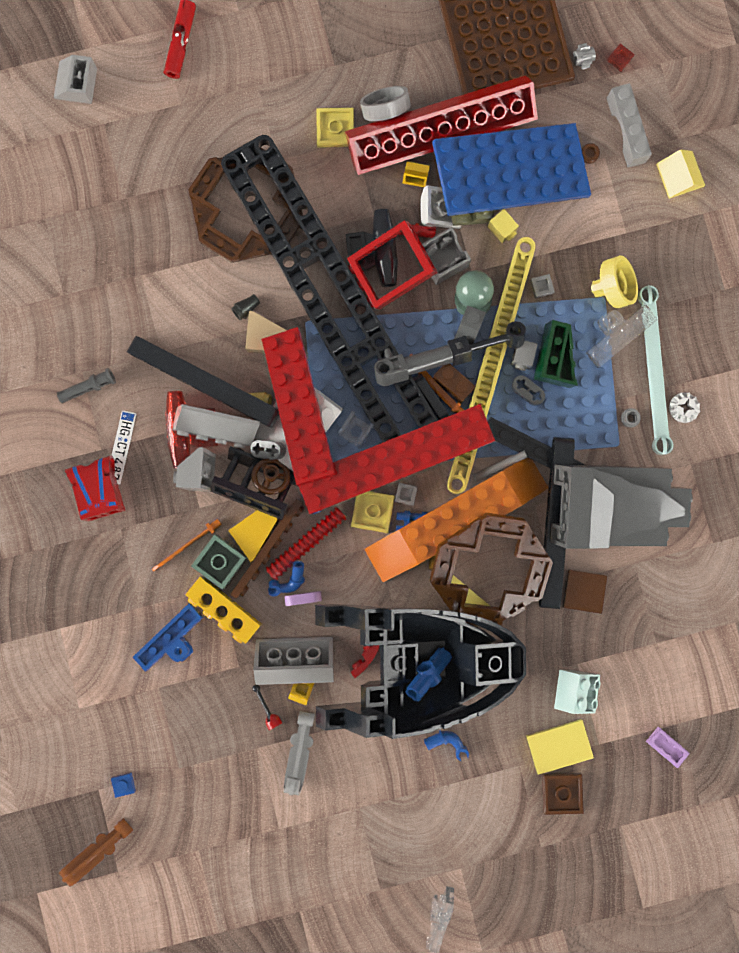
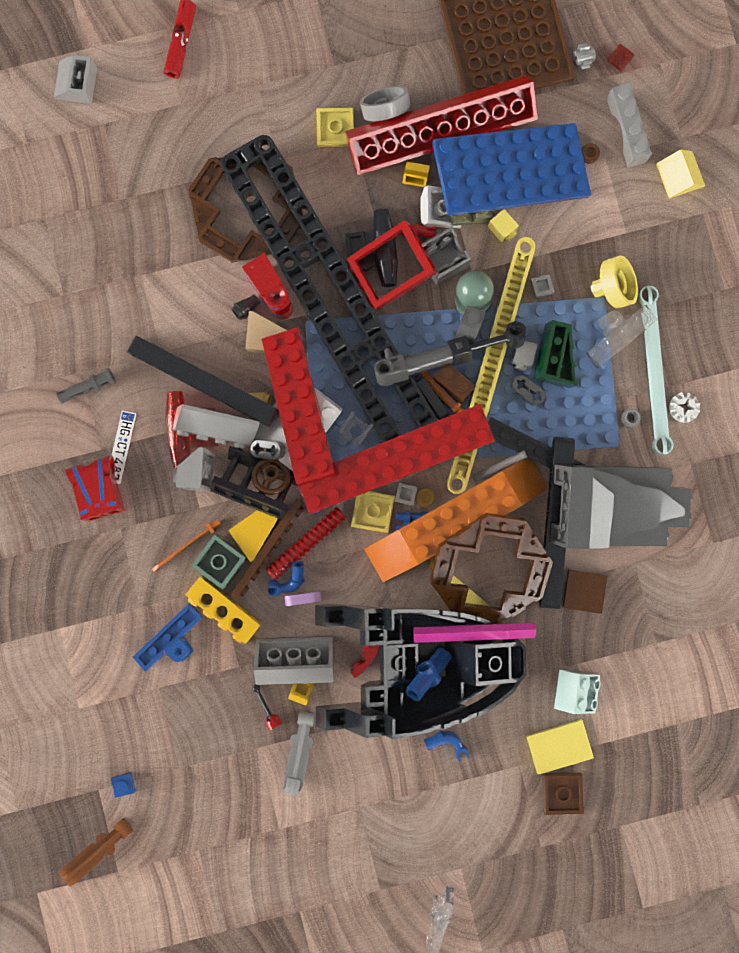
(269, 286): none -> red piece
(425, 497): none -> pearl gold tile
(474, 632): none -> dark pink tile
(667, 747): lavender plate -> none

